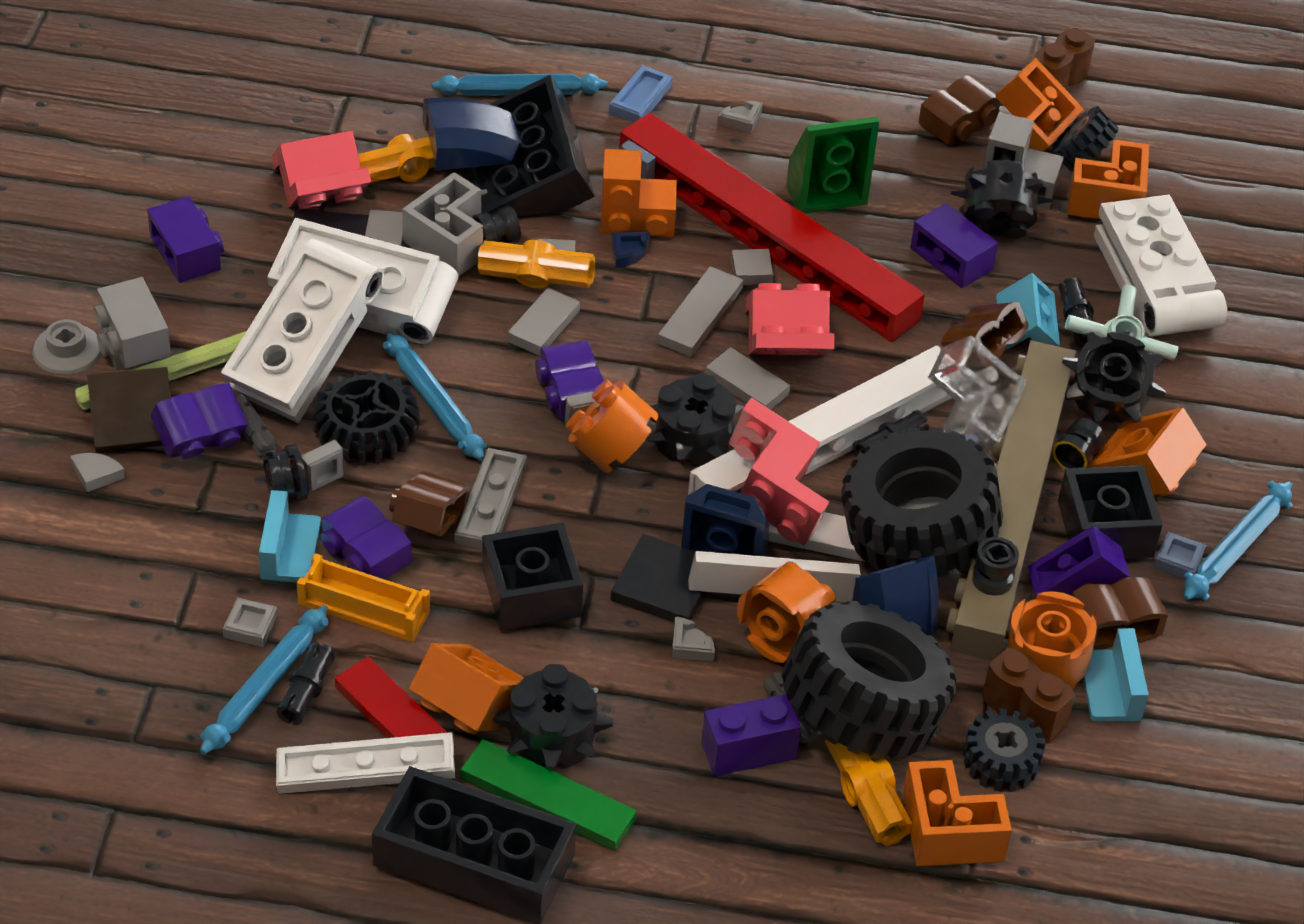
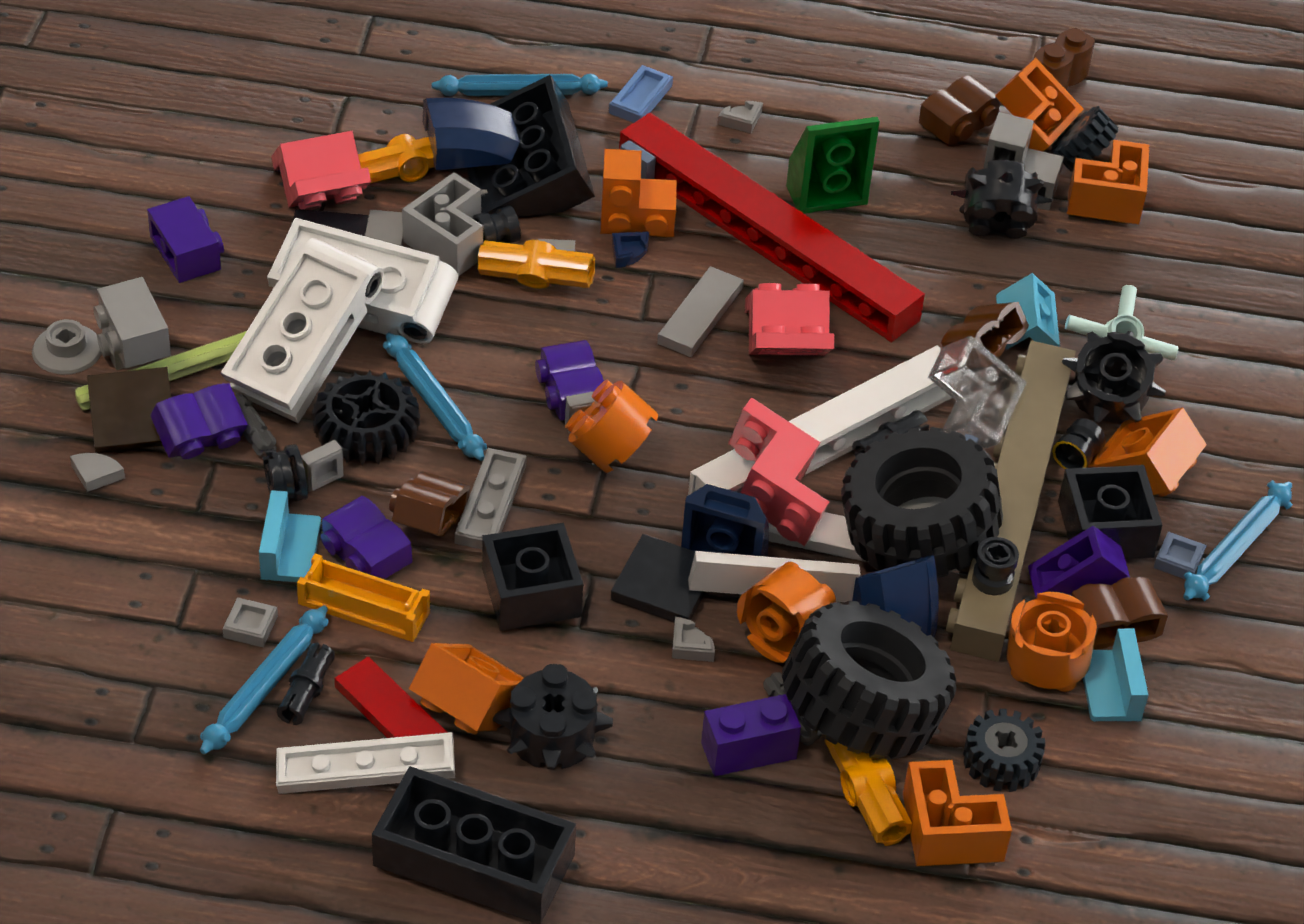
(543, 321): light grey tile -> none
(544, 790): green tile -> none
(694, 419): black brick -> none
(747, 379): light grey tile -> none
(752, 266): light grey tile -> none
(954, 245): dark purple brick -> none
(1020, 685): reddish brown brick -> none
(1076, 304): black pin -> none
(1156, 254): white hinge -> none

